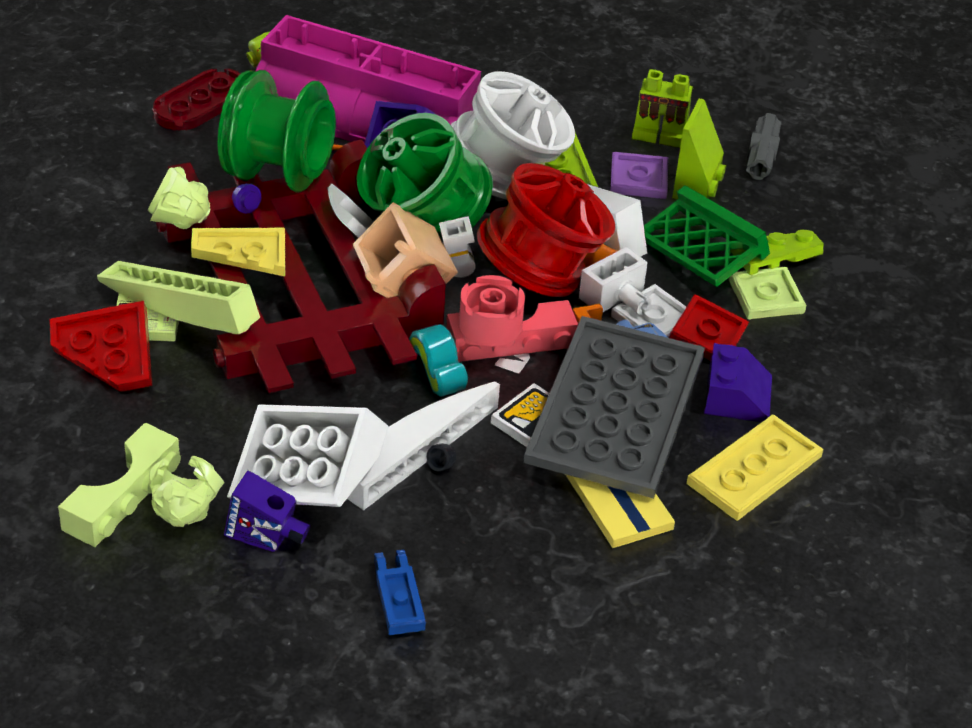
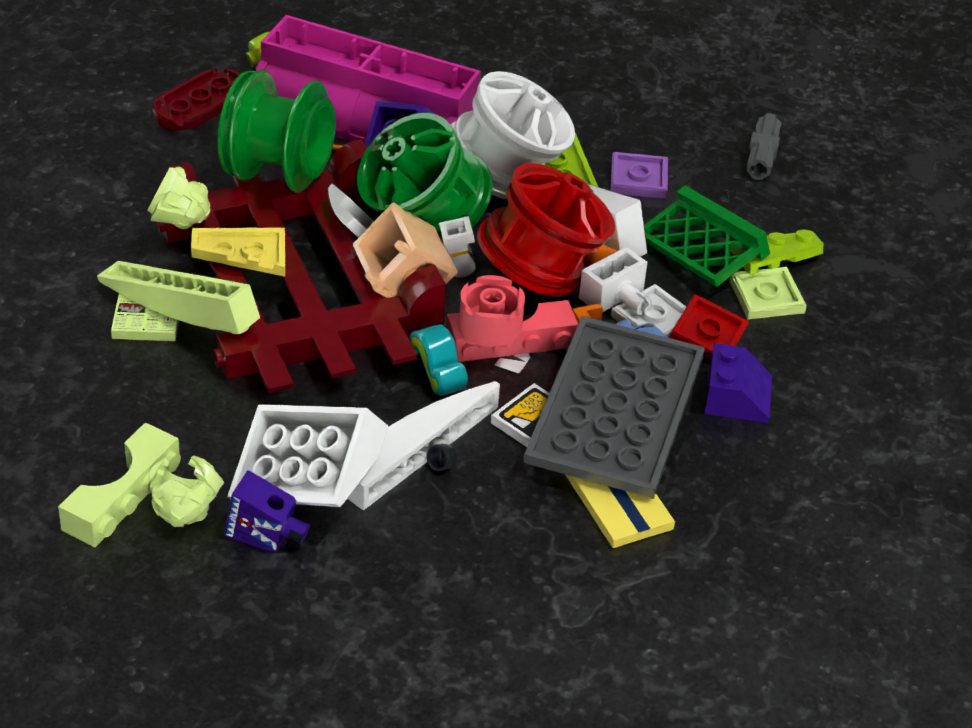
(107, 344): red plate -> none
(246, 198): dark purple plate -> none
(399, 595): blue hinge -> none
(661, 99): lime hips -> none
(699, 154): lime slope -> none
(754, 467): light yellow tile -> none

